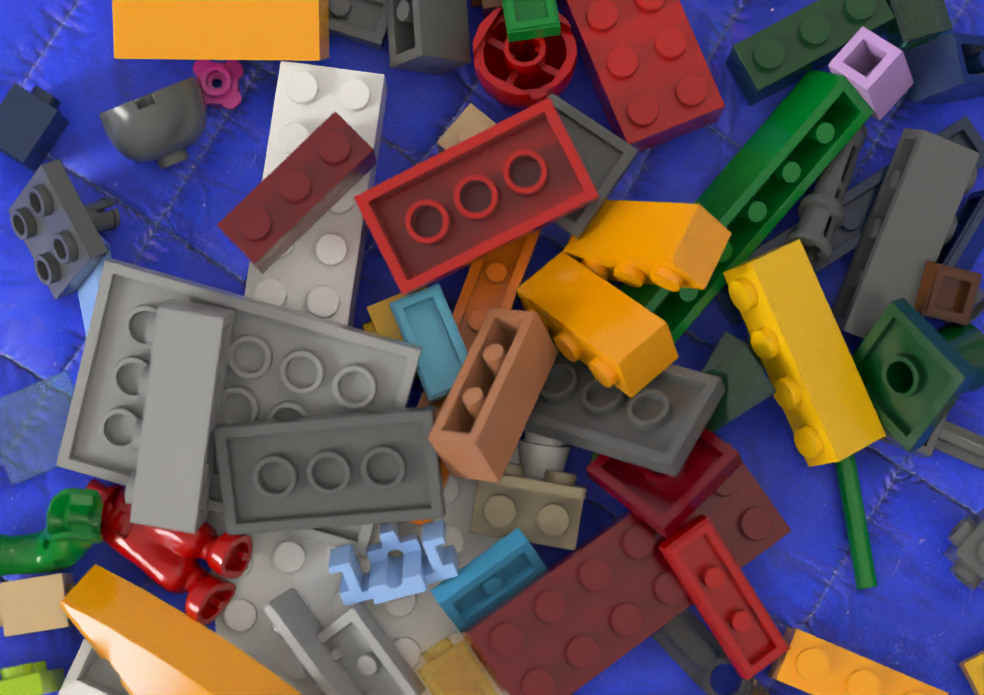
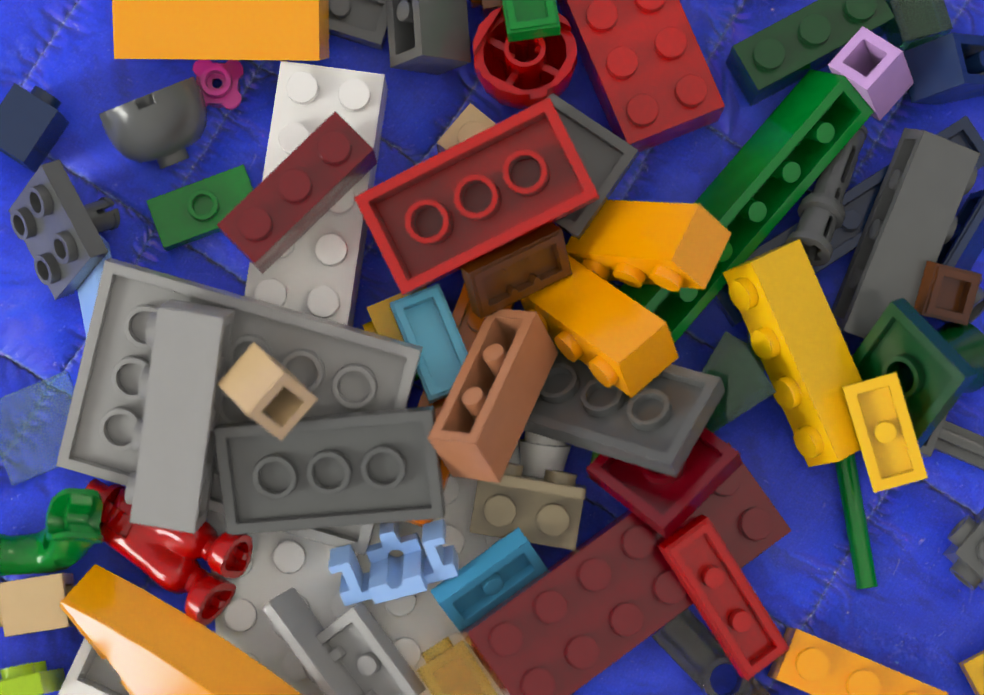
(198, 207): none -> green plate
(267, 391): none -> tan brick
(516, 270): none -> reddish brown plate
(885, 432): none -> yellow plate

